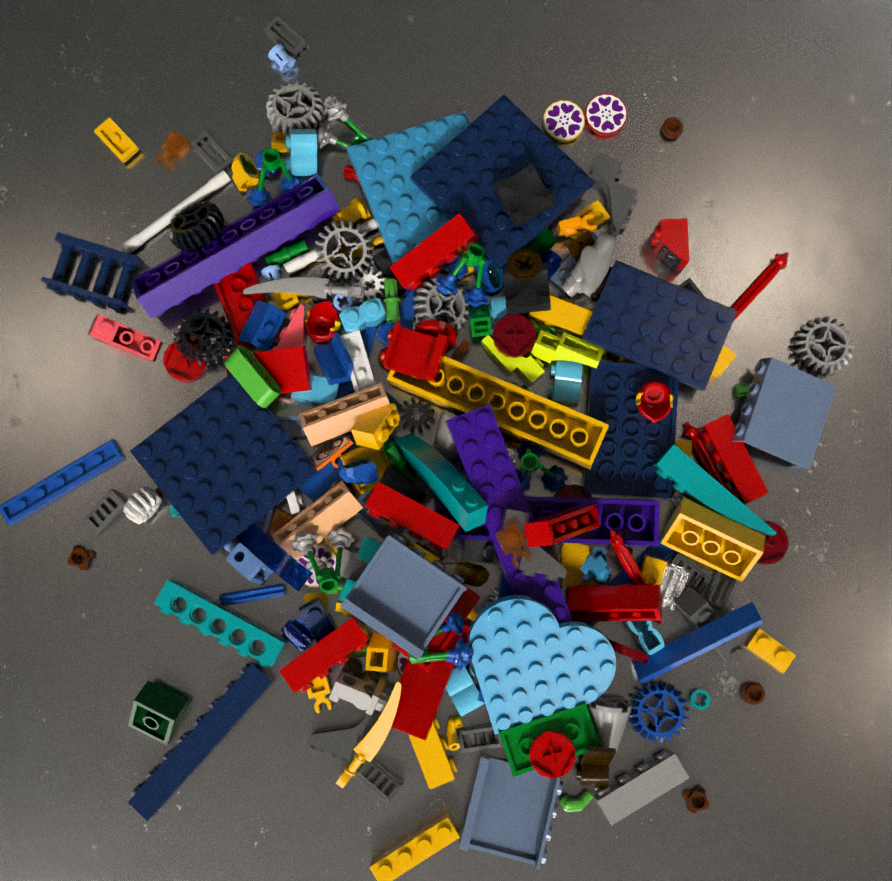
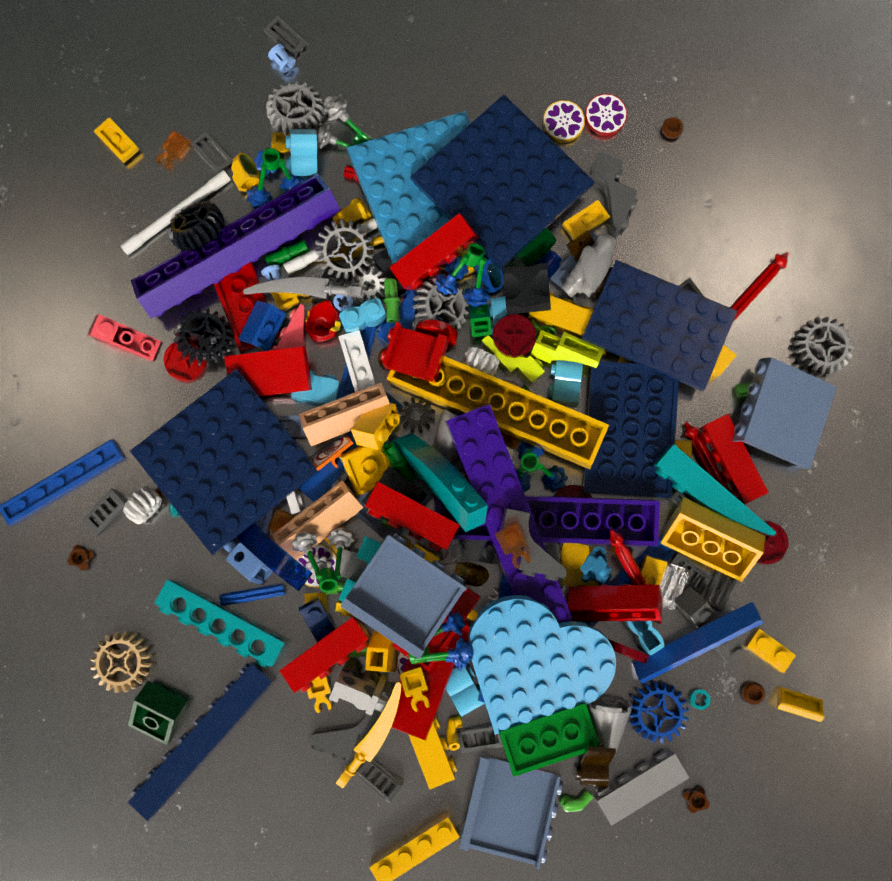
(88, 251): dark blue fence -> none
(113, 655): none -> tan gear
(252, 376): bright green beam -> none
(297, 635): clear blue brick -> none
(334, 360): blue panel -> none
(359, 471): blue rock -> none
(413, 685): none -> yellow plate
(461, 351): reddish brown tile -> none
(481, 360): none -> white gear
(522, 256): dark brown gear -> none
(523, 195): black brick -> none
(552, 754): red tile -> none
(561, 525): red brick -> none
(571, 226): light orange plate -> none
(654, 400): red hair -> none
(671, 243): red slope -> none
(800, 704): none -> yellow plate

